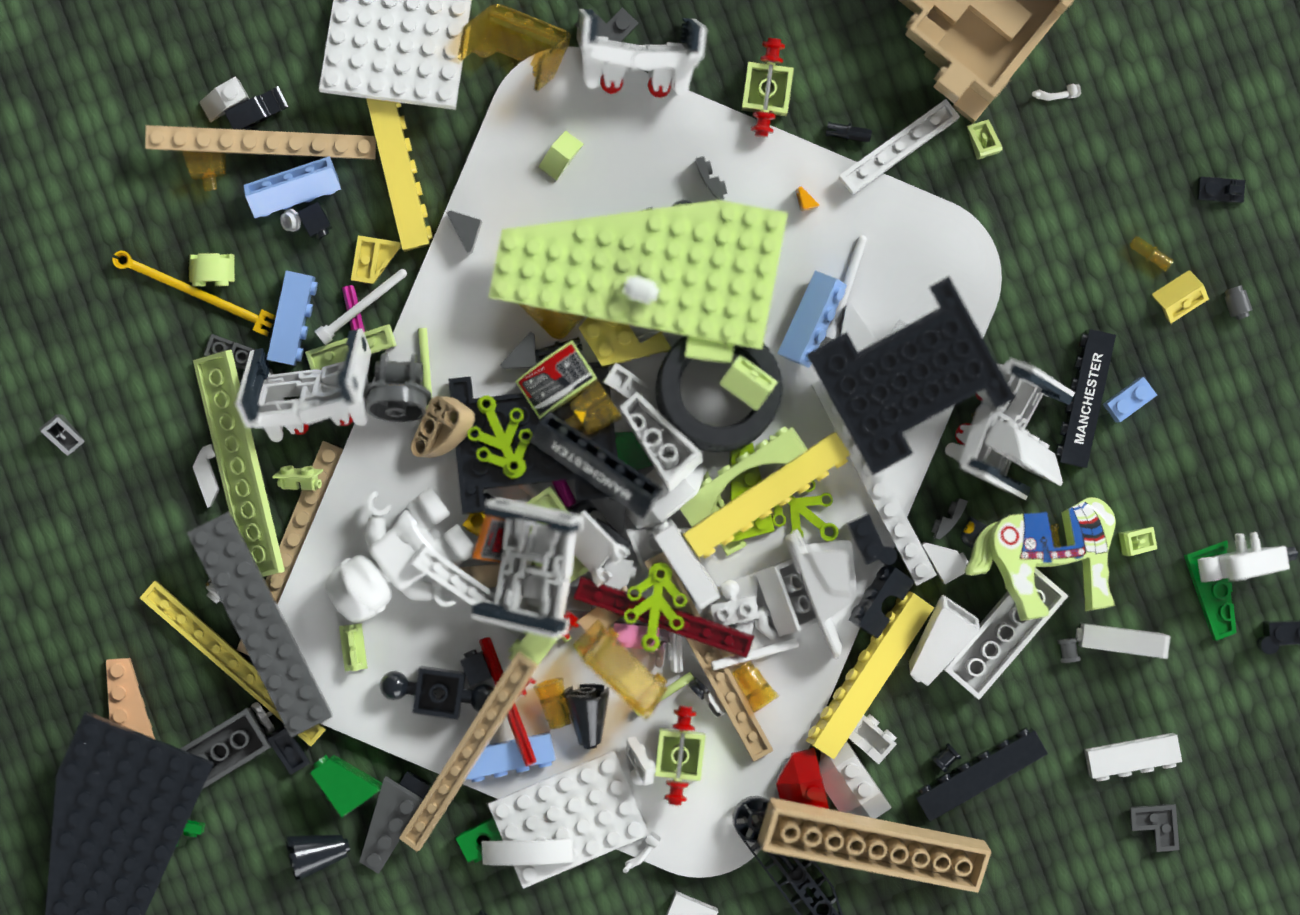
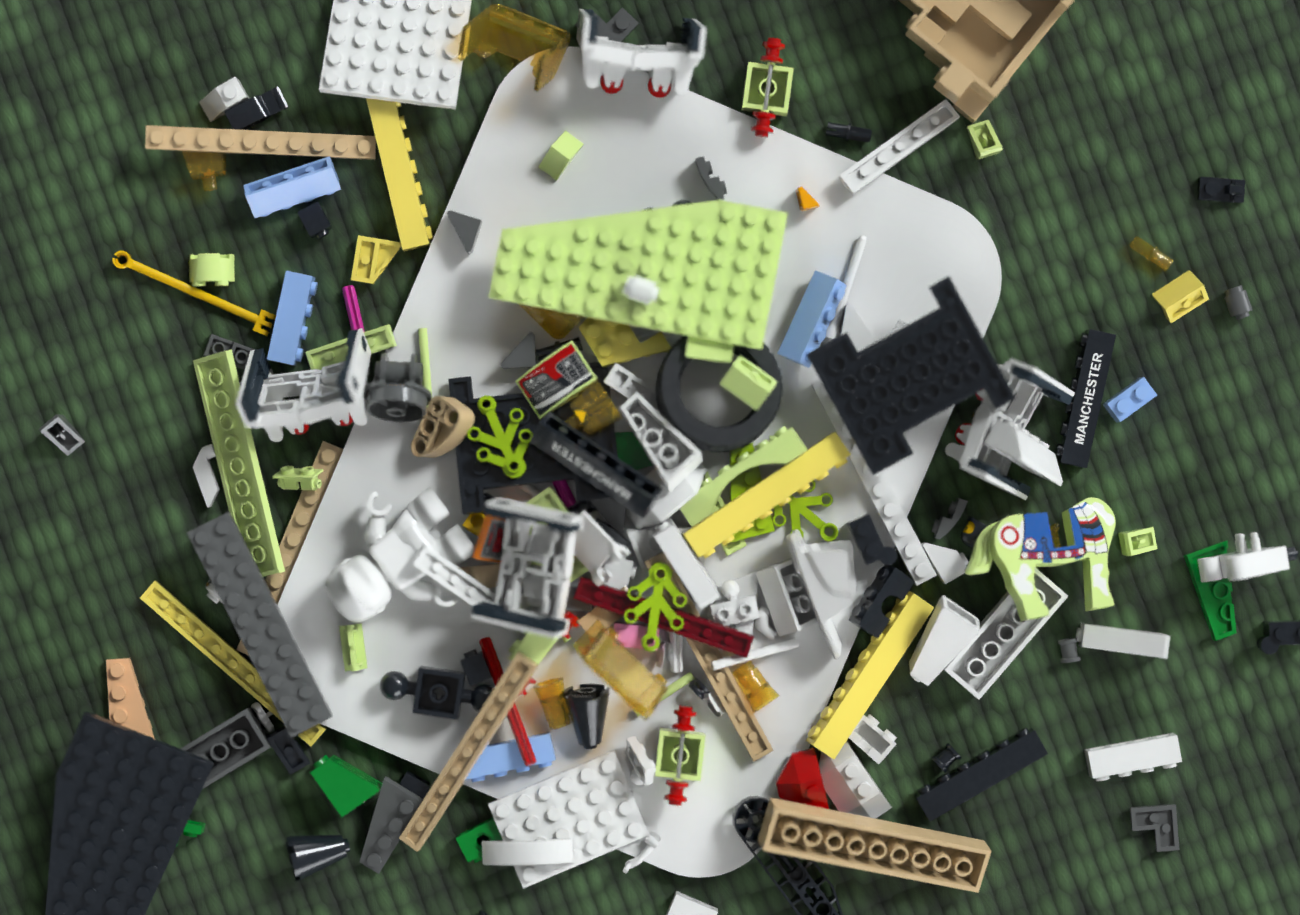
(290, 220): white plate -> none
(327, 332): white piece -> none
(1072, 92): white piece -> none

